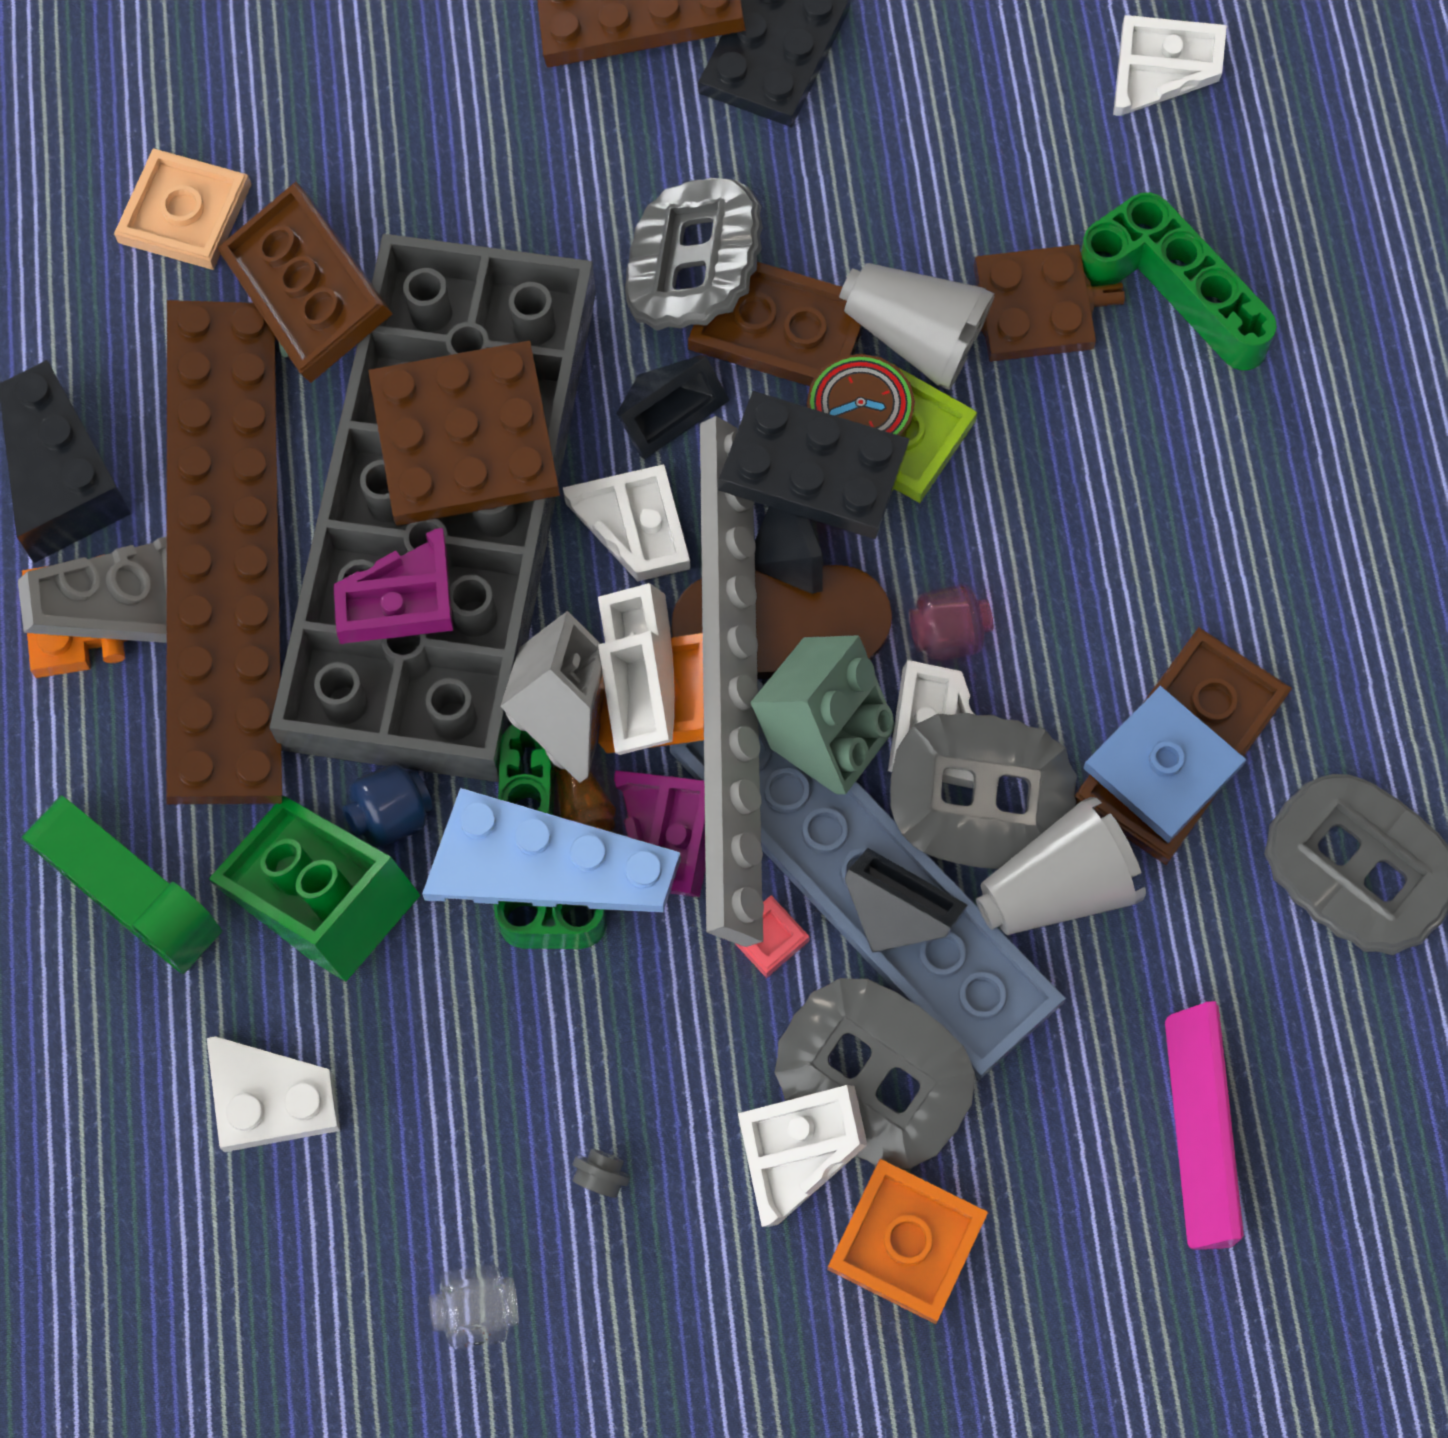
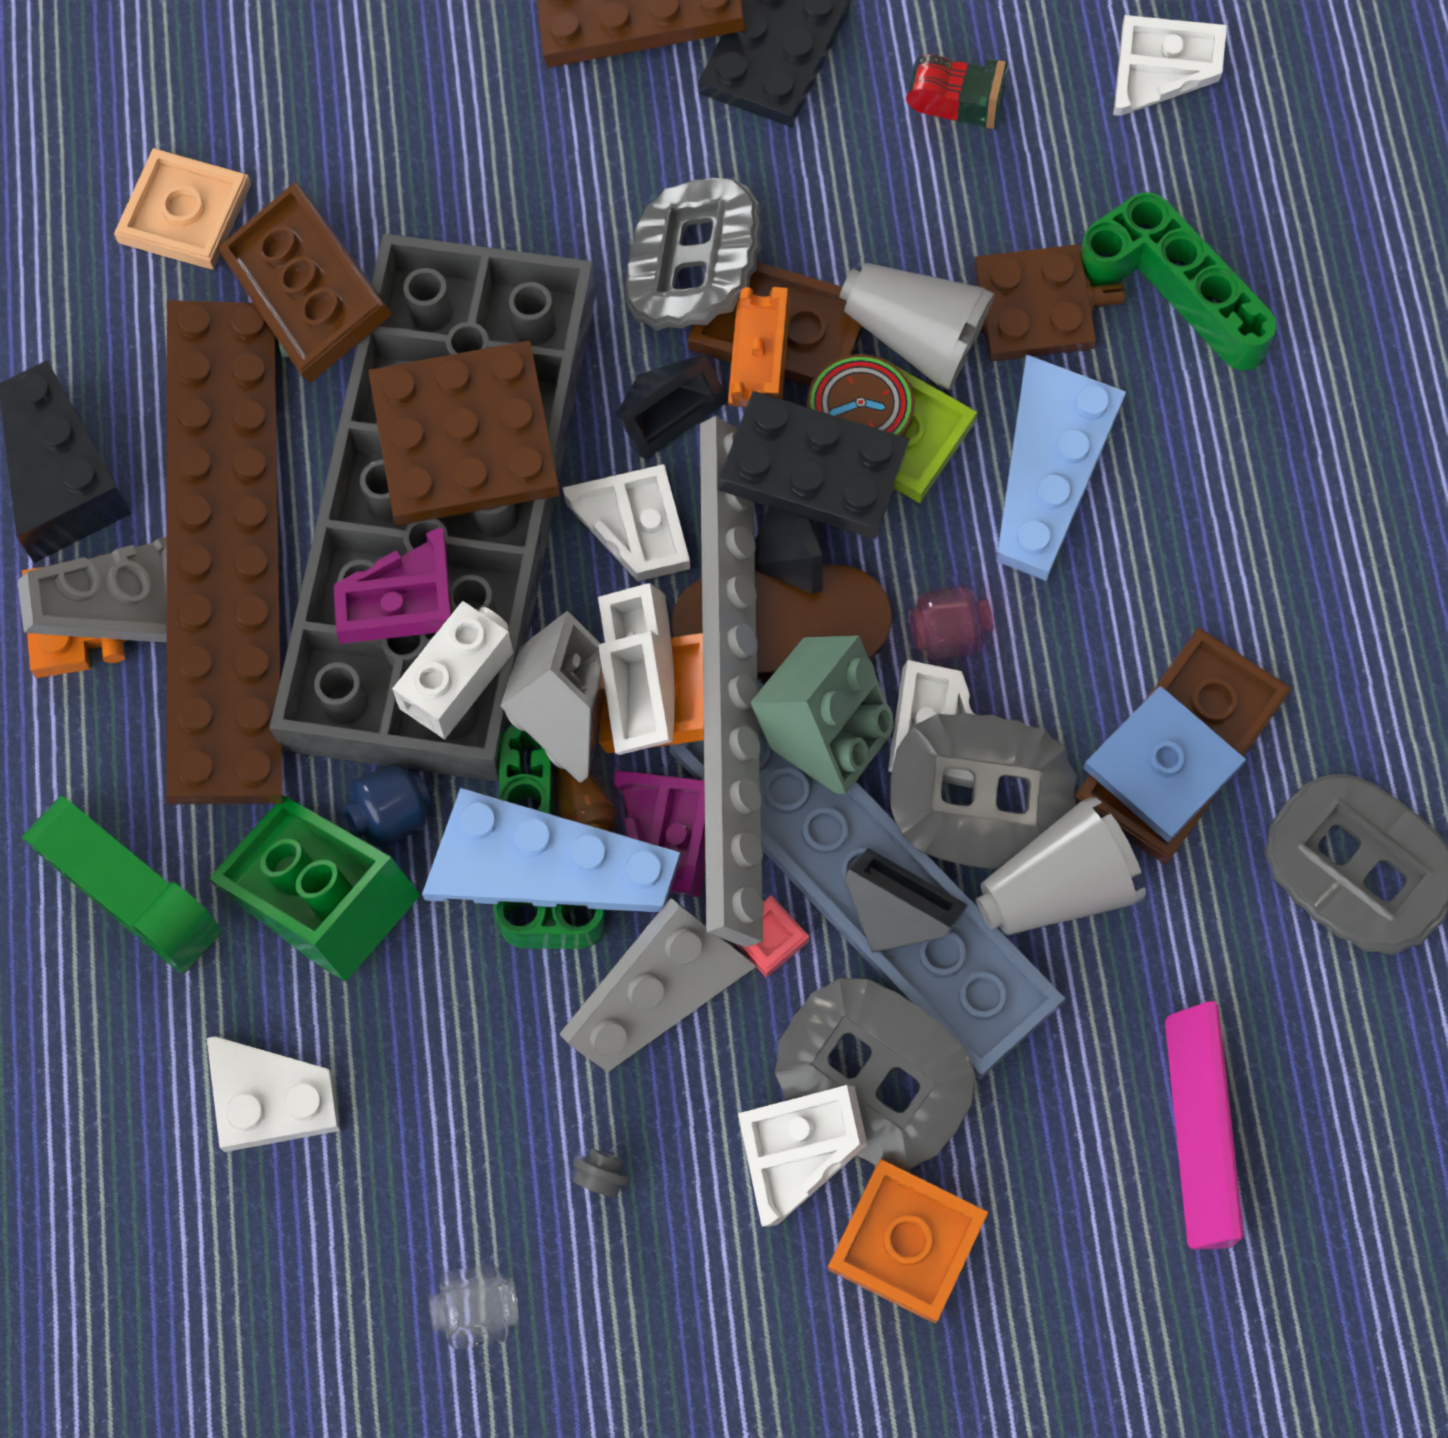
(454, 668): none -> white brick
(654, 987): none -> light grey wing
(759, 345): none -> orange hinge
(958, 90): none -> leg
(1053, 455): none -> light blue wing

